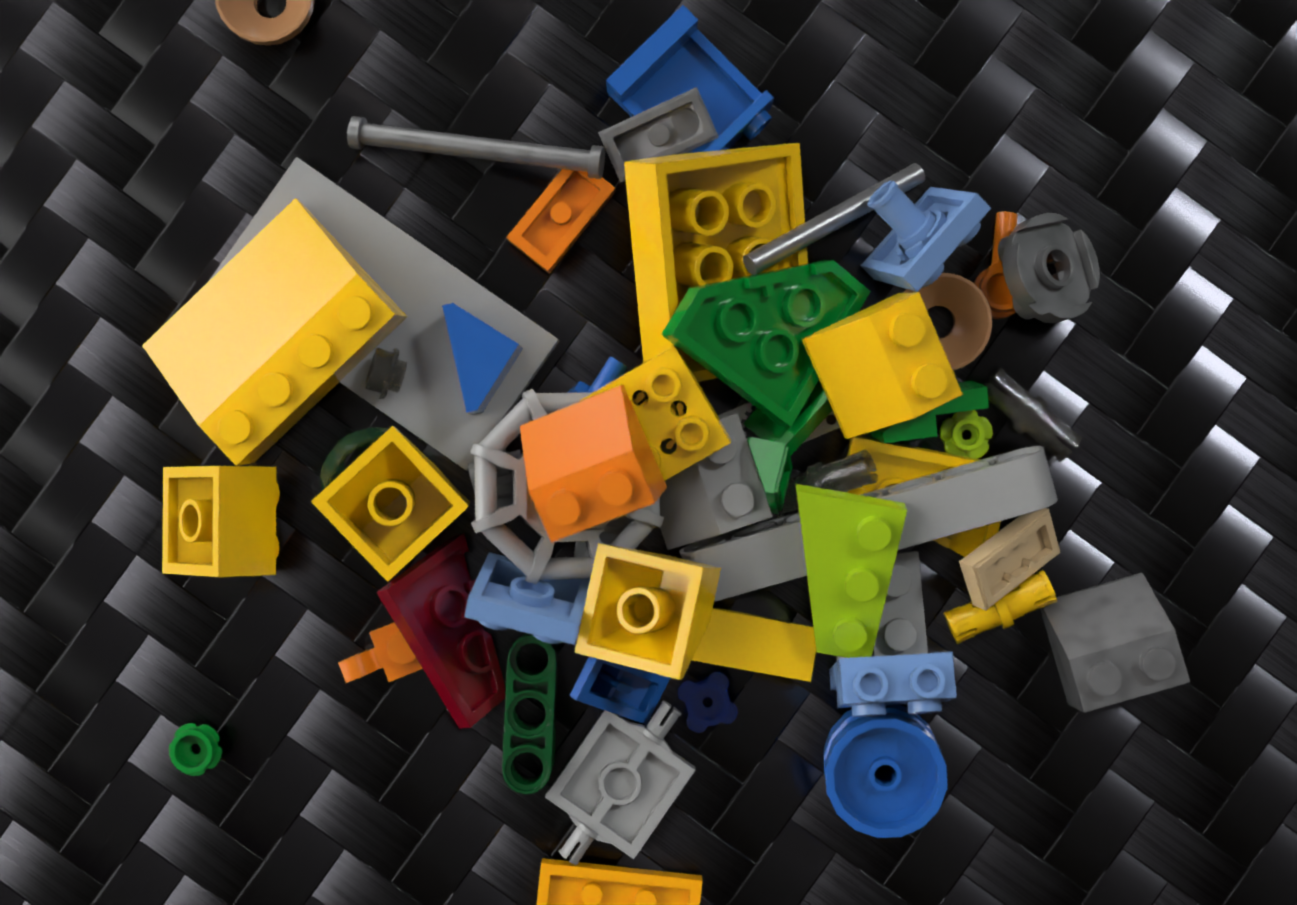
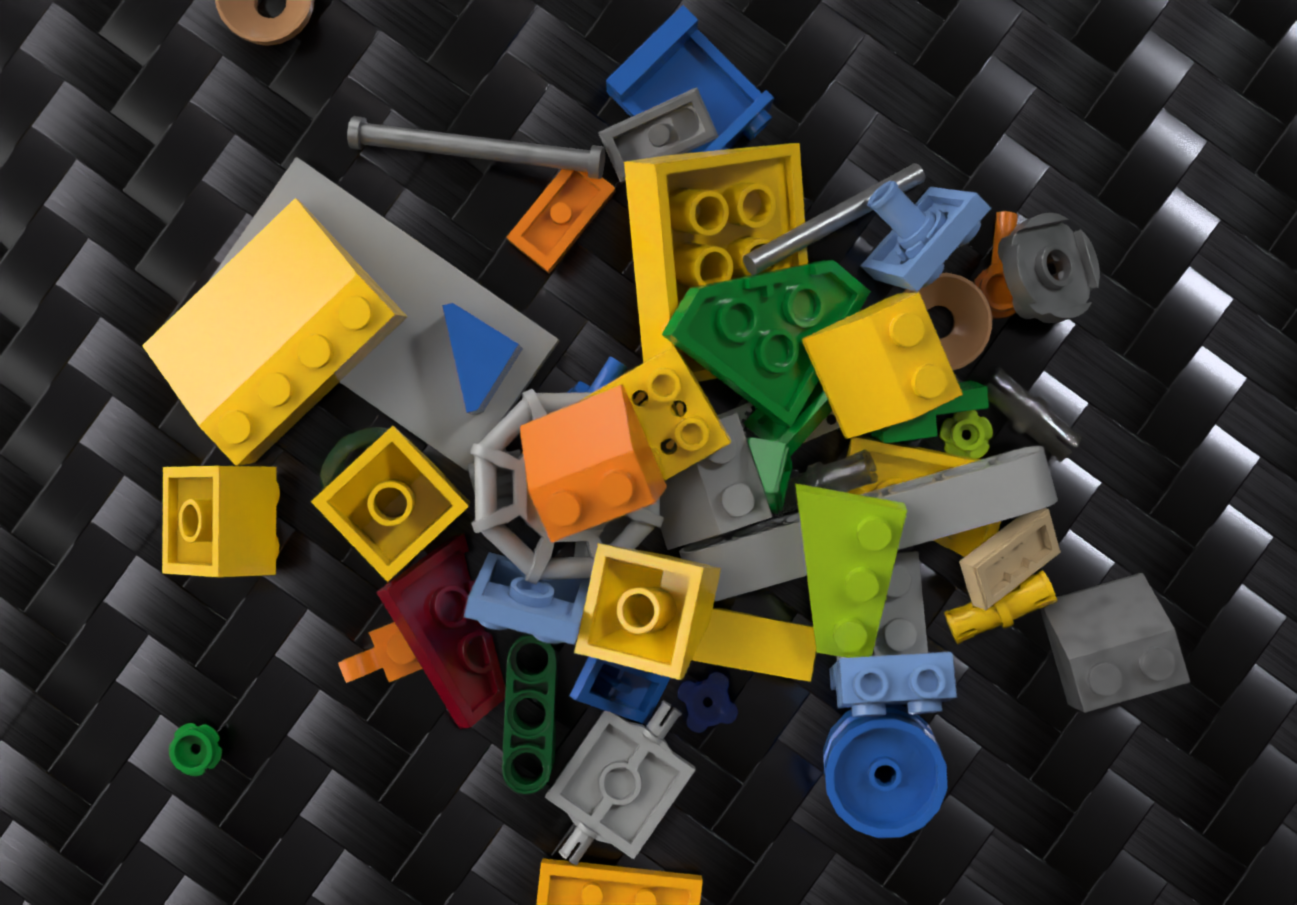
(385, 372): clear smoke plate -> none

